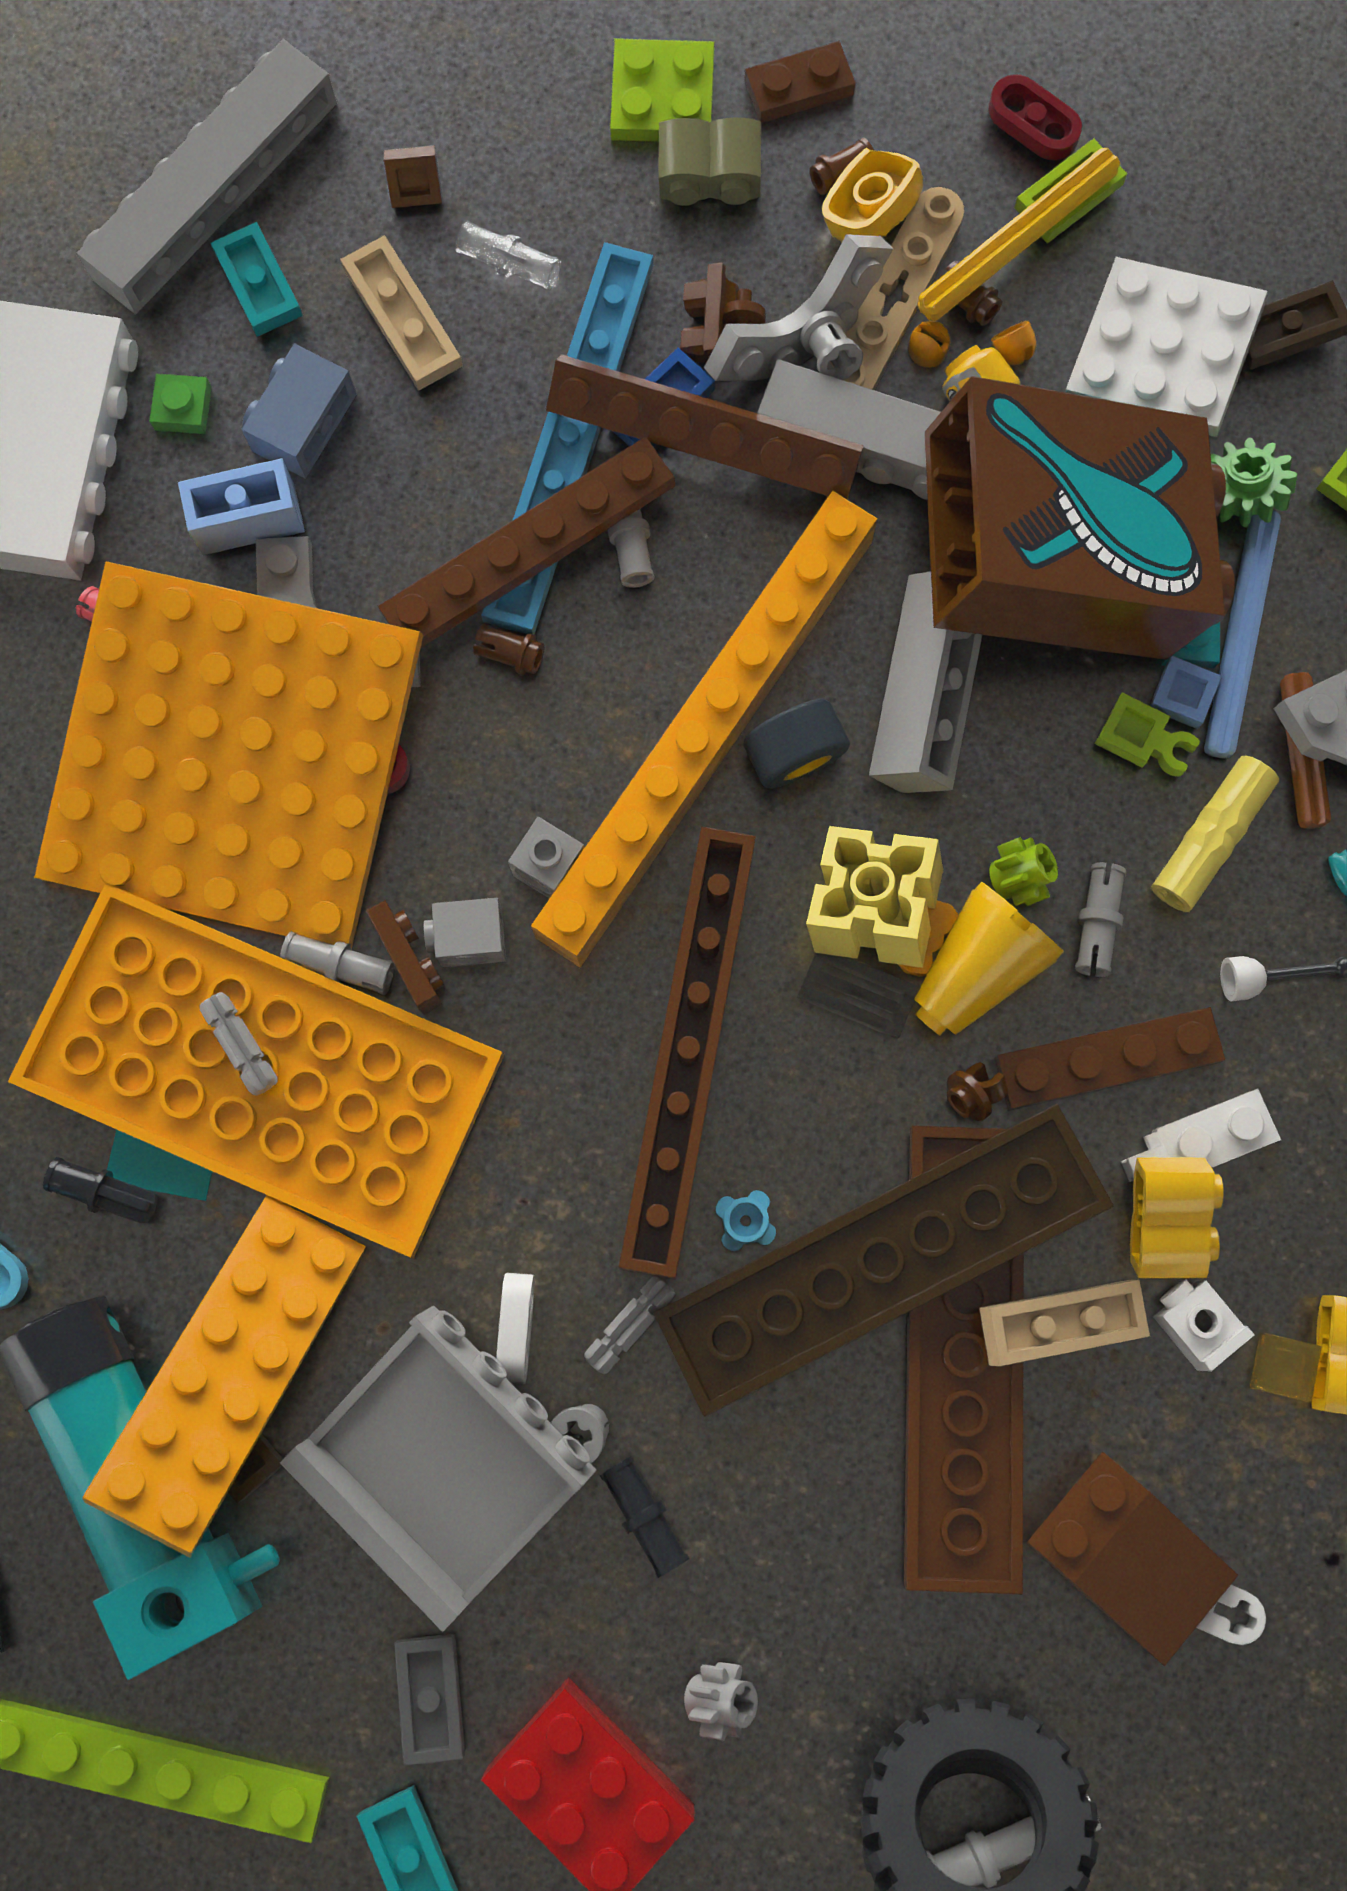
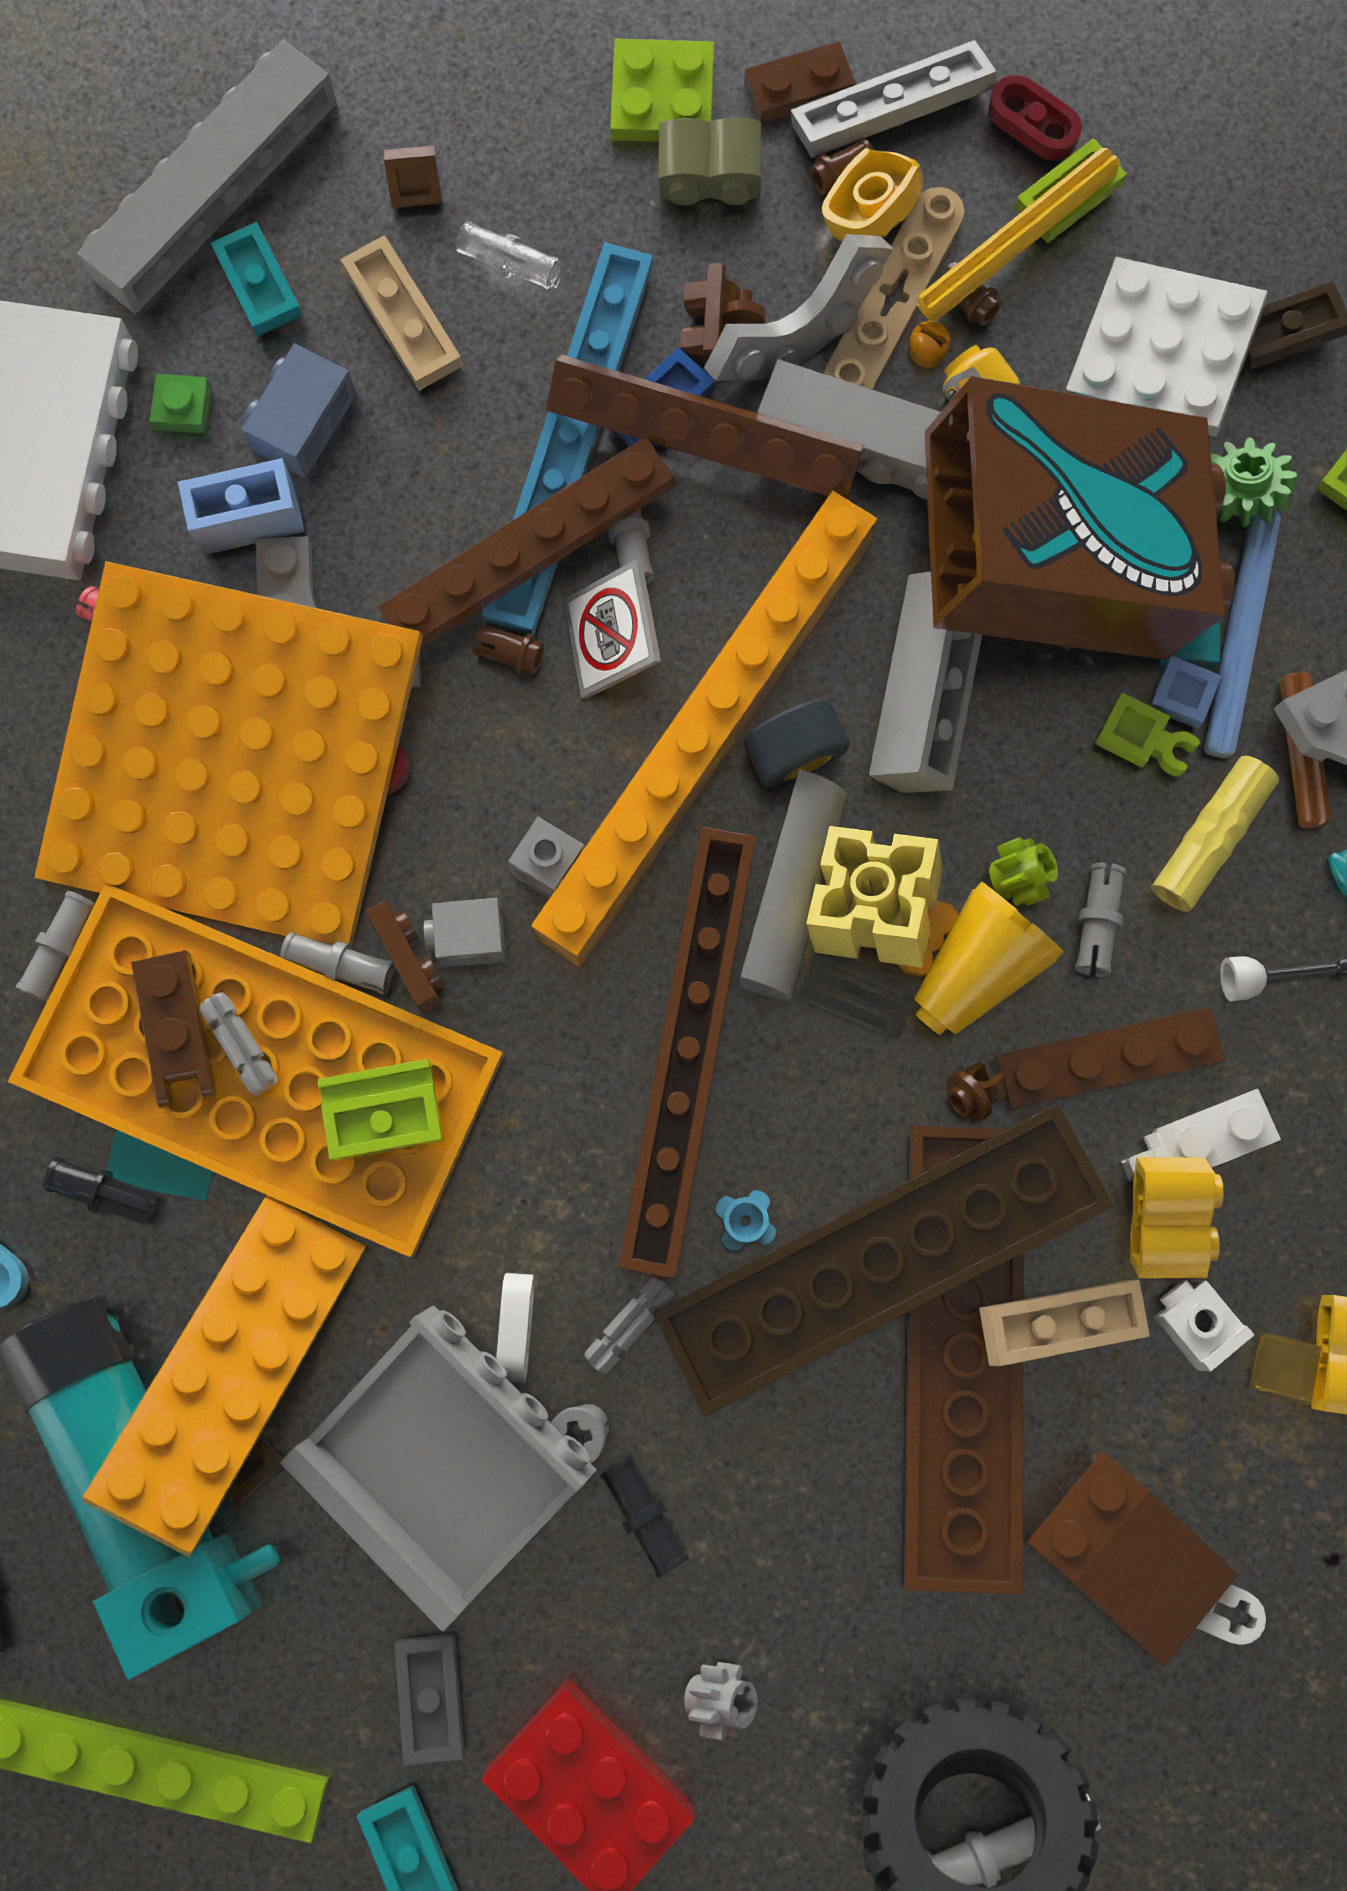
(55, 947): none -> light grey pin
(172, 1024): none -> reddish brown hinge
(380, 1110): none -> lime plate
(612, 629): none -> piece
(781, 926): none -> light grey brick
(830, 346): light grey bush -> none
(893, 98): none -> light grey plate
(1016, 343): light orange hinge -> none

